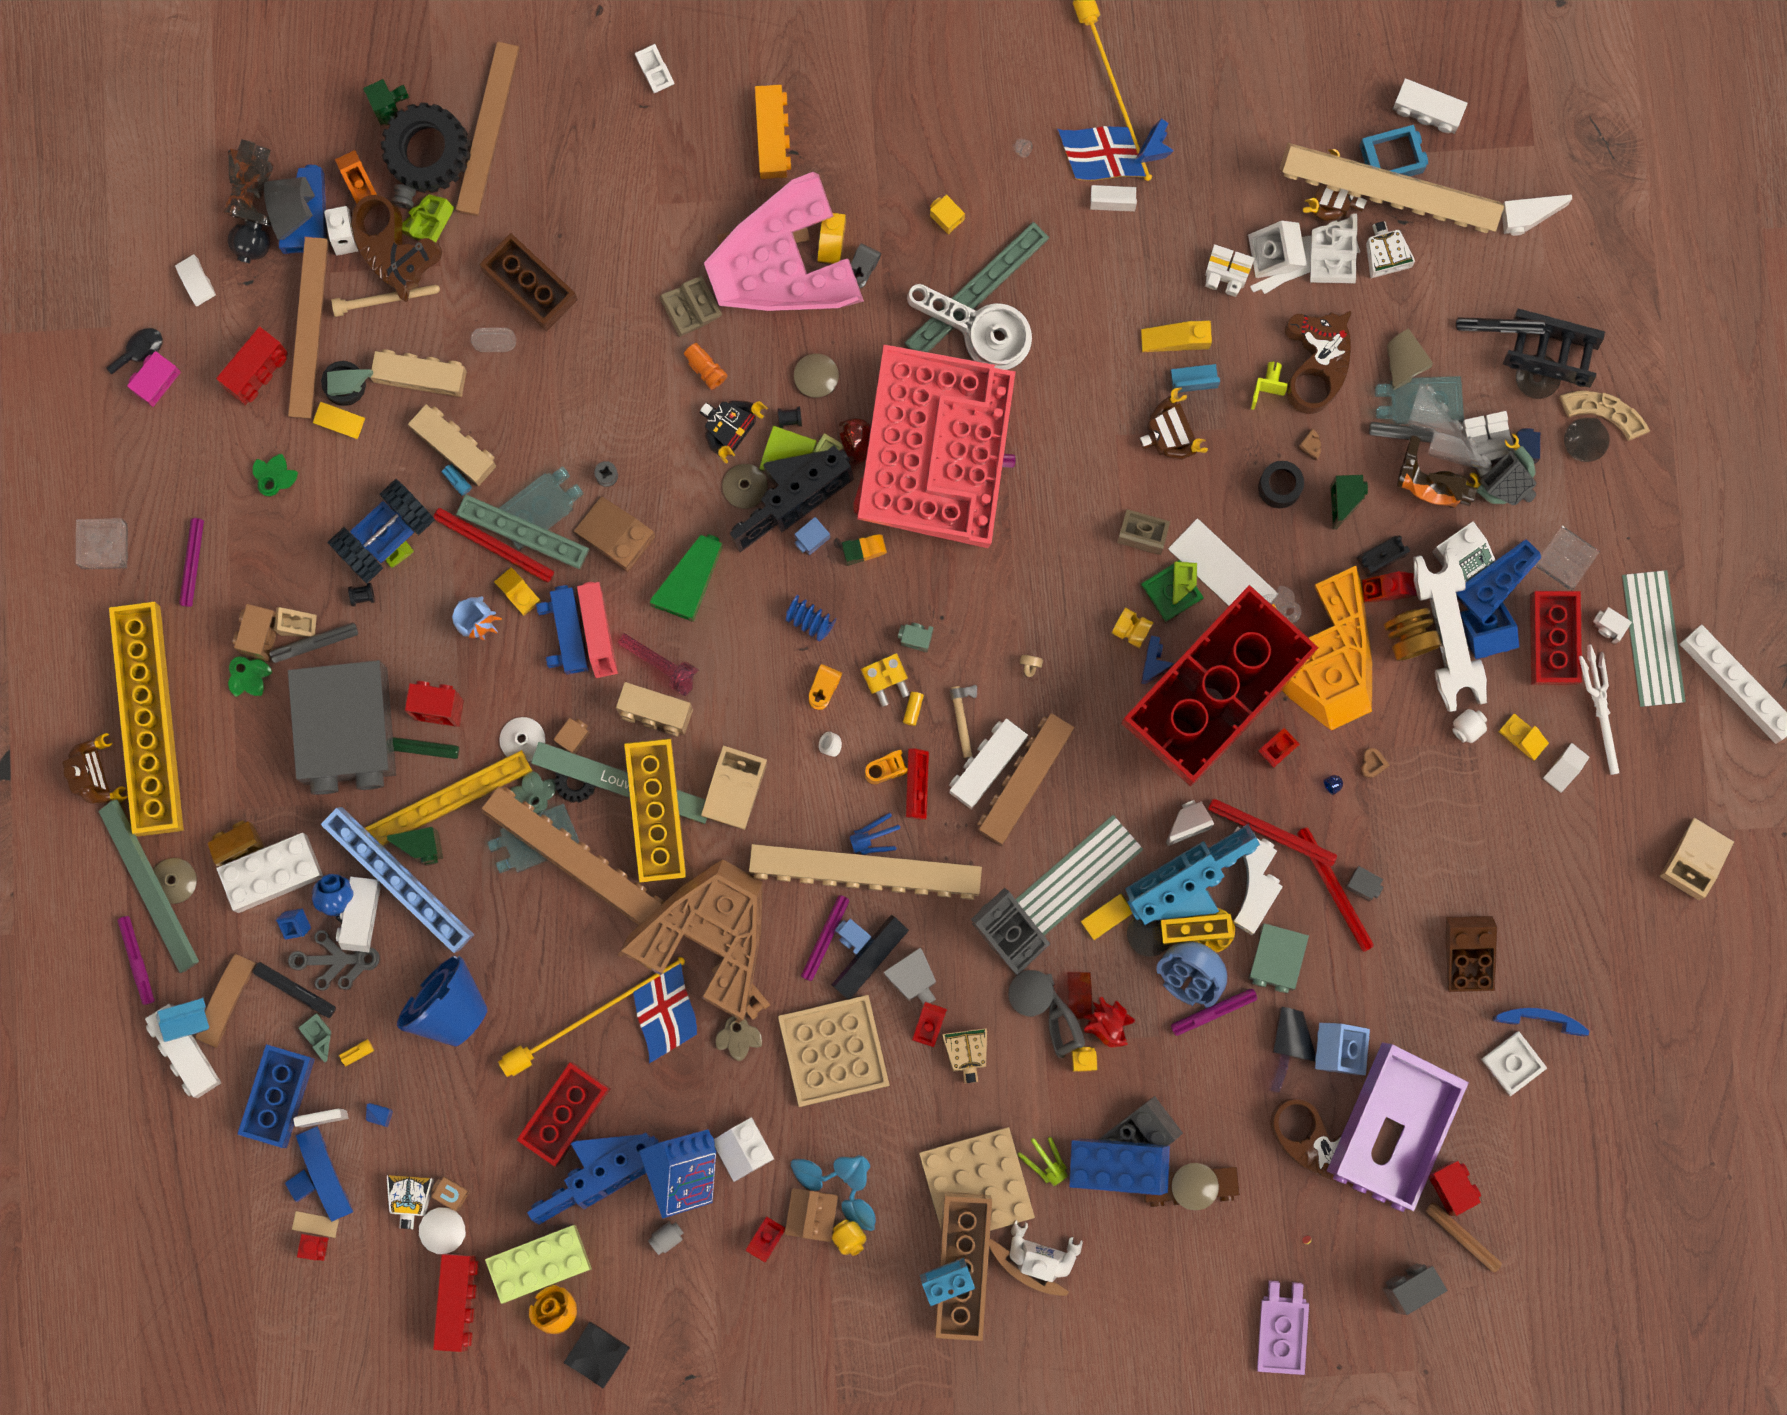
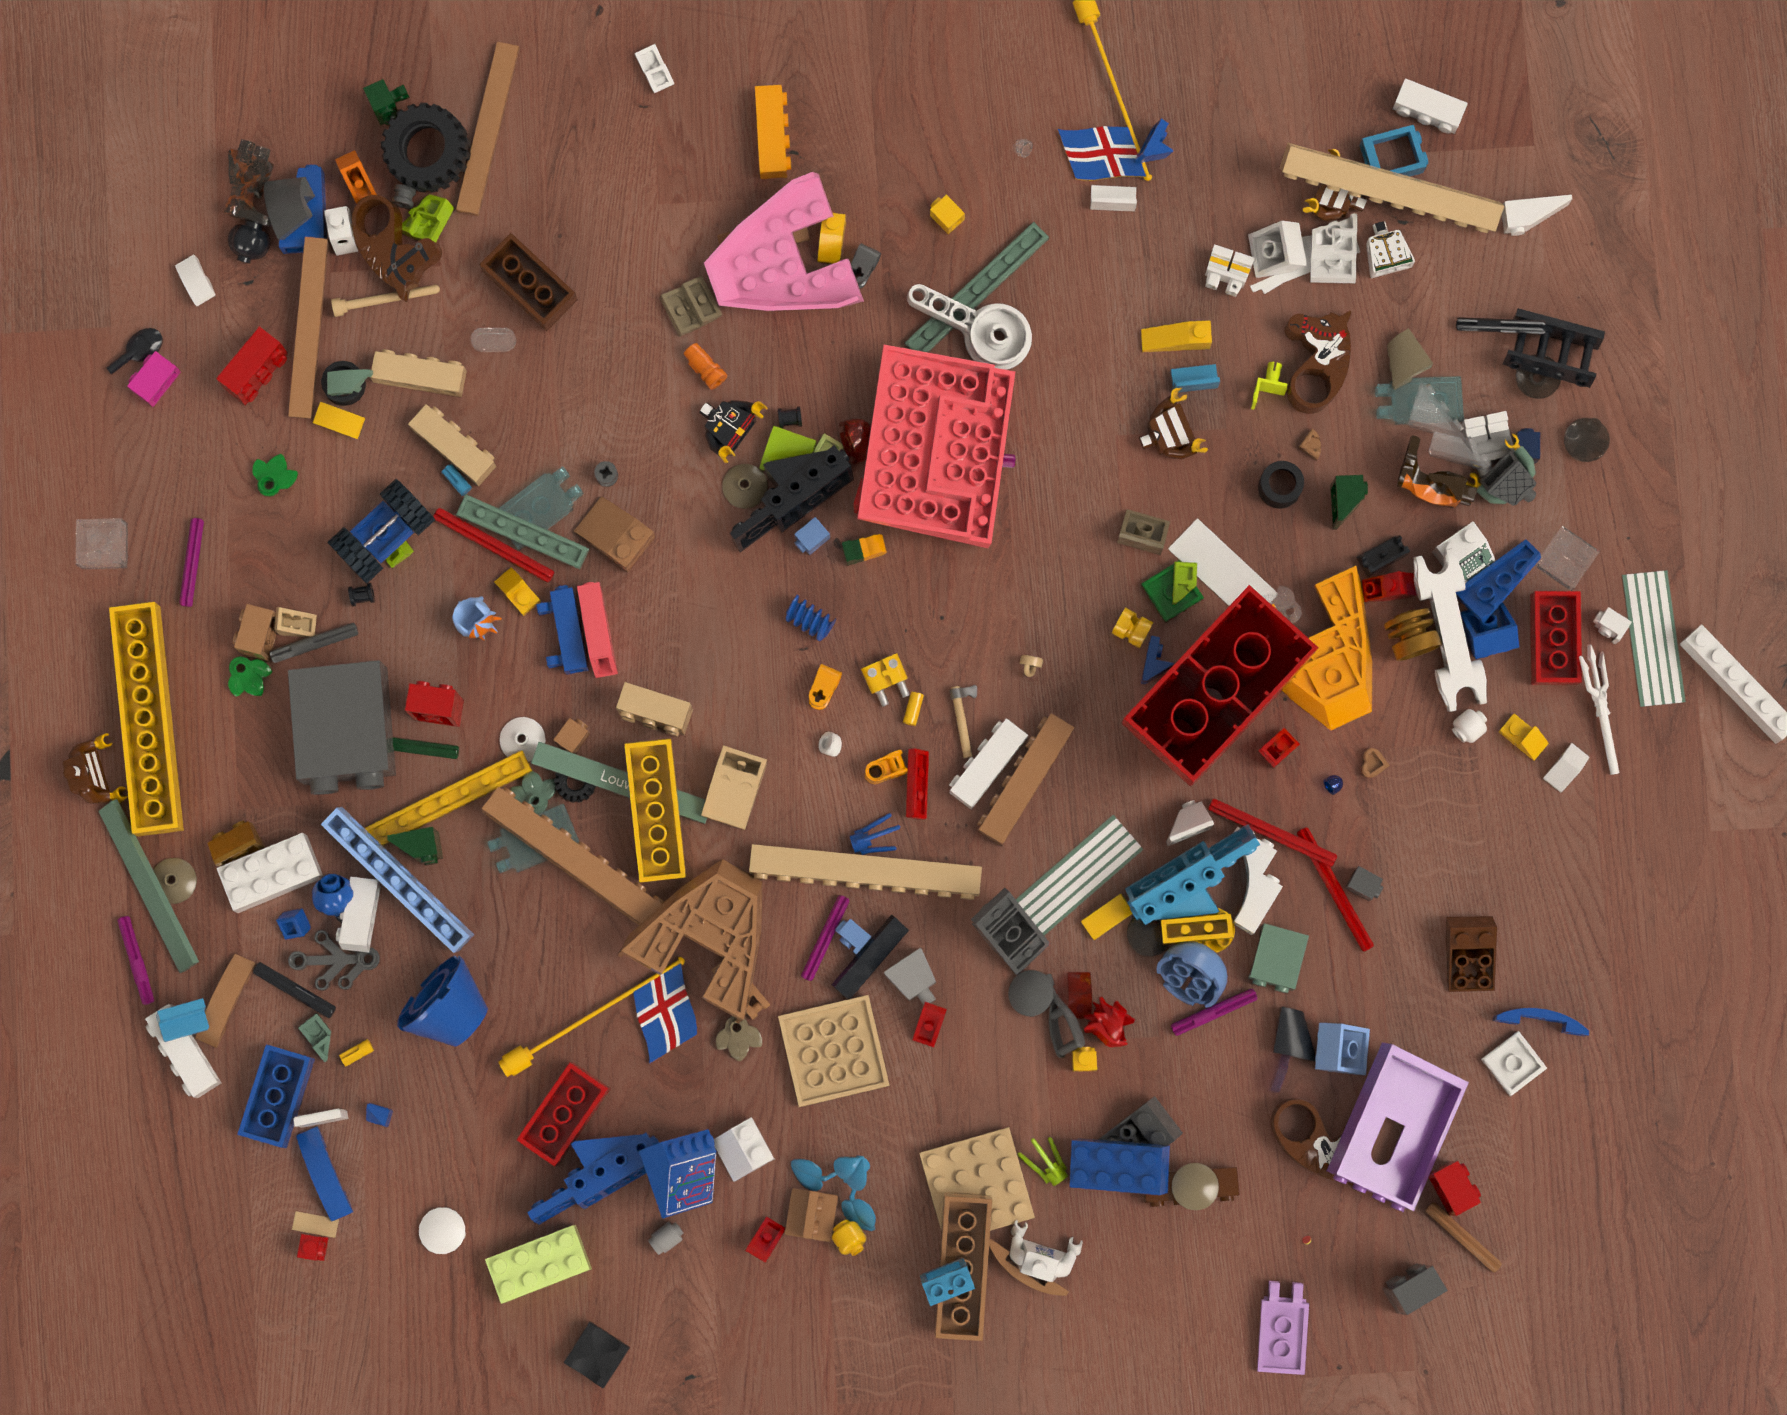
(300, 1186): blue slope -> none
(408, 1197): torso -> none
(450, 1193): medium nougat brick -> none
(455, 1302): red brick -> none
(553, 1310): light orange cylinder -> none
(680, 675): clear pink piece -> none
(688, 582): green slope -> none
(816, 375): dark tan dish -> none
(915, 636): sand green brick -> none
(967, 1052): tan torso -> none
(1398, 431): dark grey axle -> none
(1606, 407): tan tile -> none
(1697, 860): tan slope -> none

